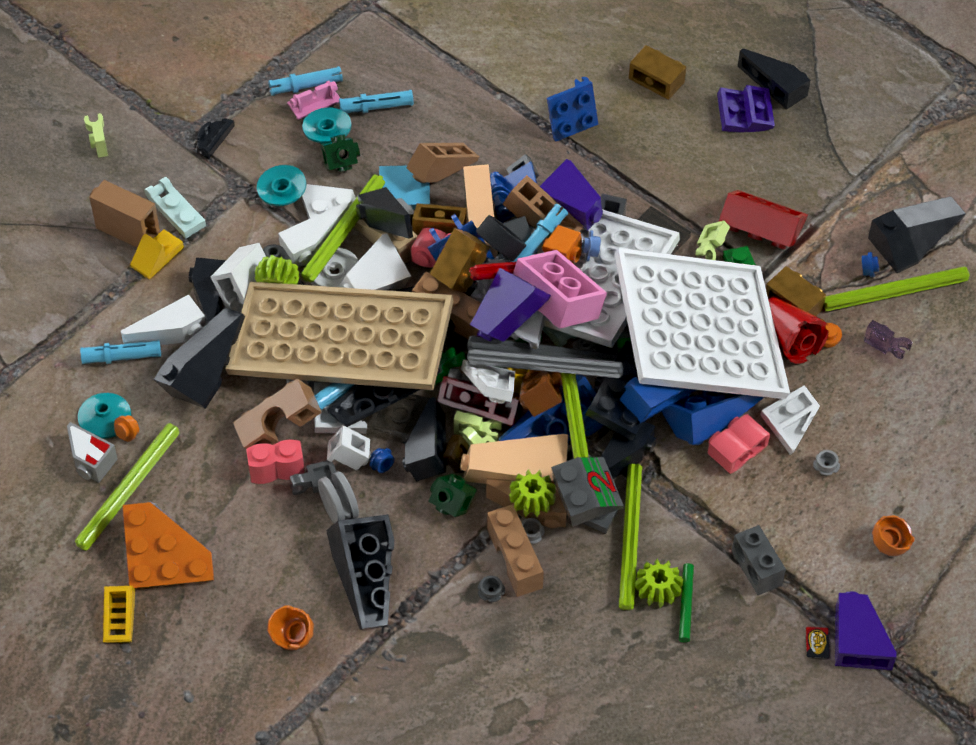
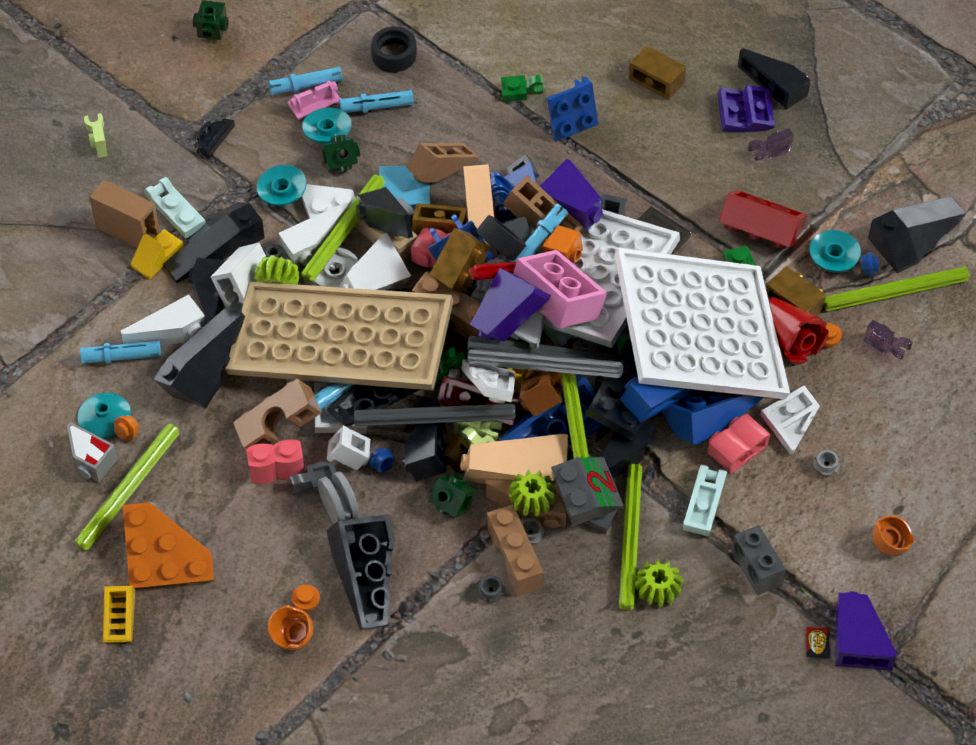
(211, 25): none -> dark green brick
(217, 239): none -> black wedge
(306, 597): none -> orange plate
(393, 63): none -> black tyre
(434, 415): none -> dark grey axle
(516, 87): none -> green plate
(591, 245): medium blue plate -> none
(686, 603): green bar -> none
(704, 501): none -> light aqua plate
(711, 238): yellowish green plate -> none
(776, 145): none -> clear purple plate
(836, 243): none -> teal dish

